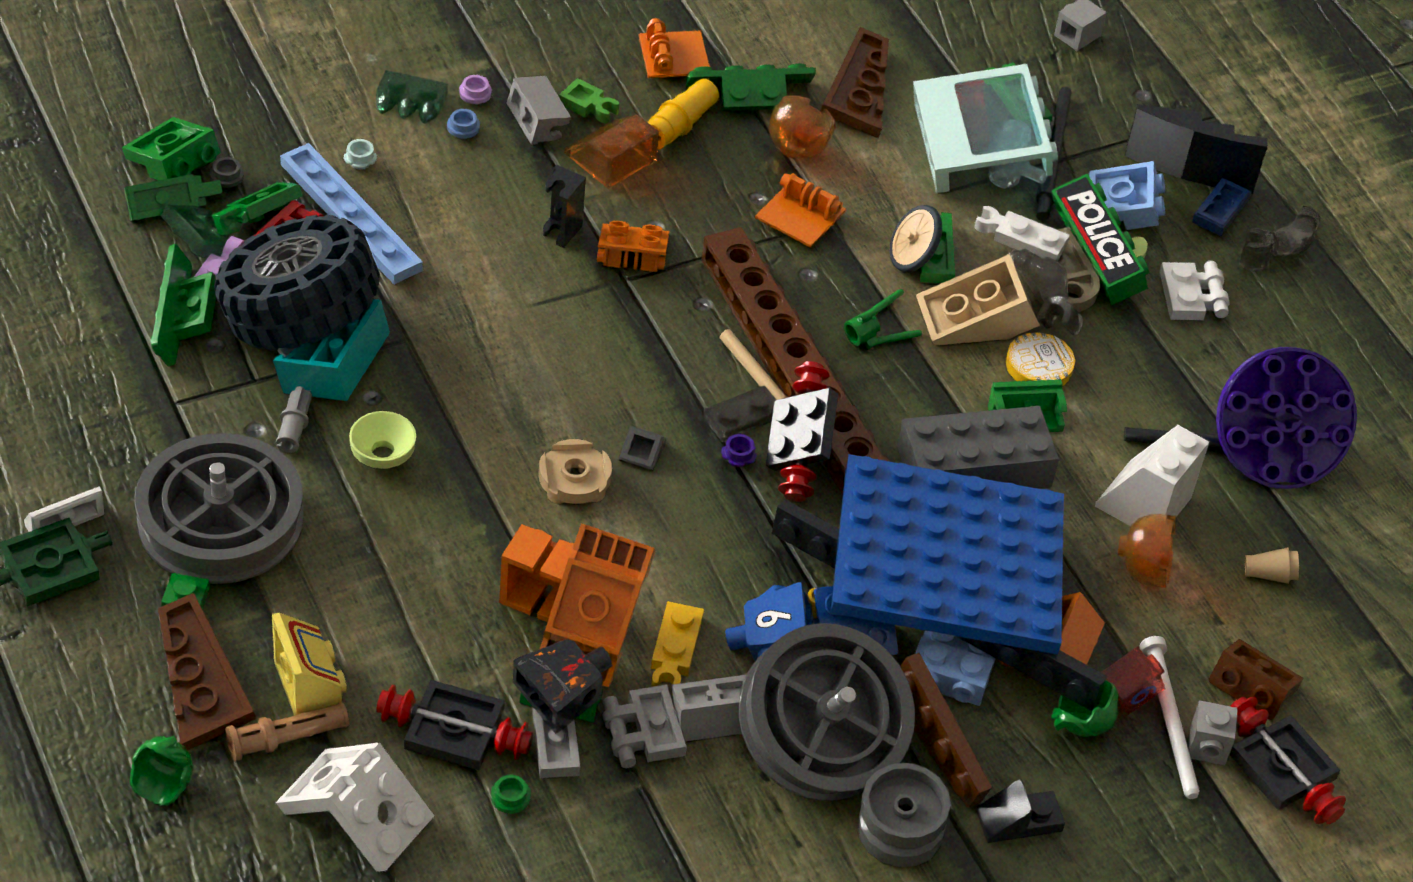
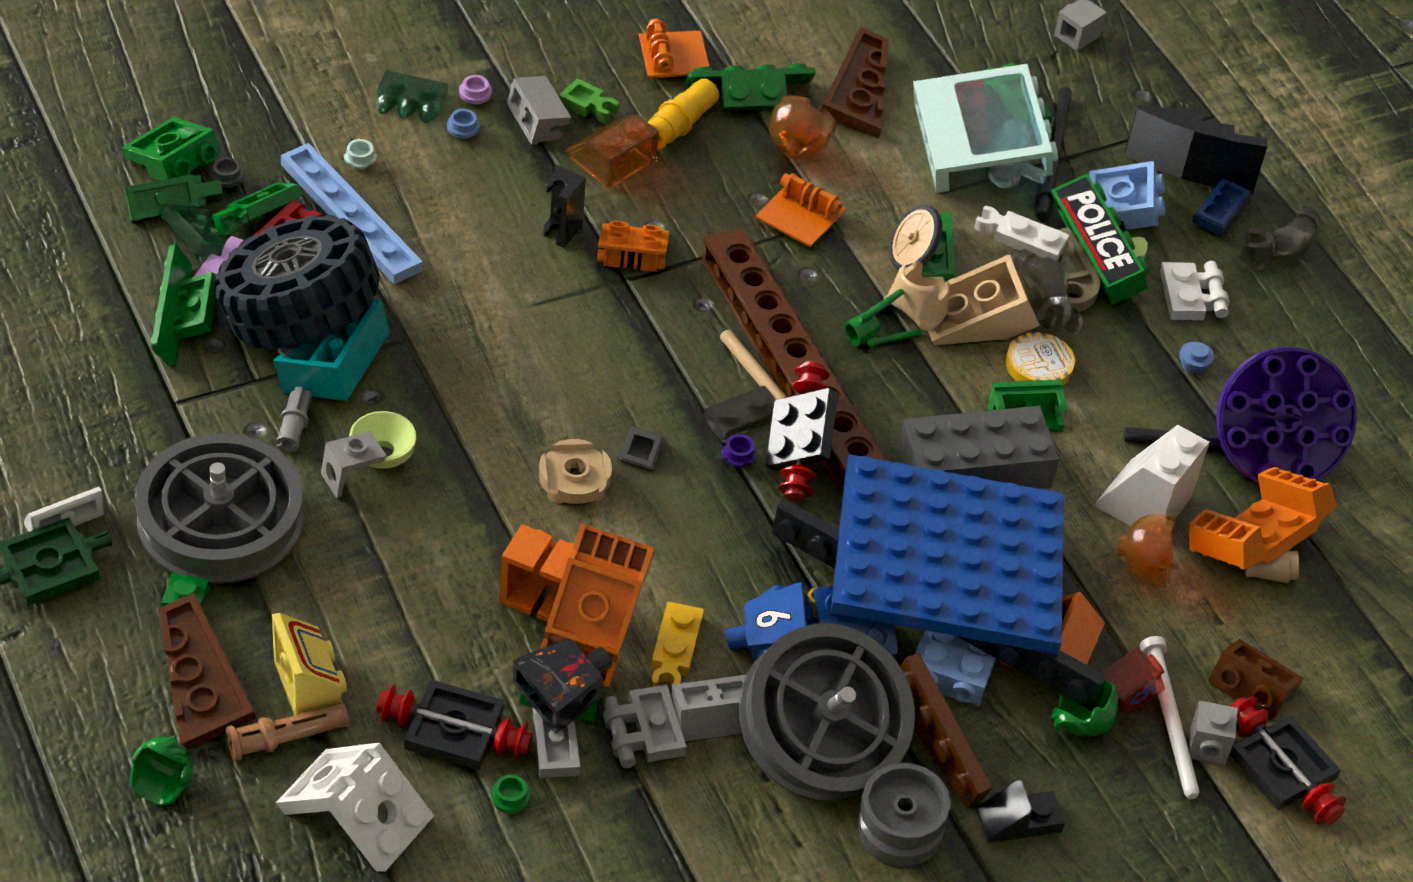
(348, 455): none -> light grey bracket
(923, 297): none -> tan hair
(1196, 357): none -> medium blue plate
(1283, 518): none -> orange plate

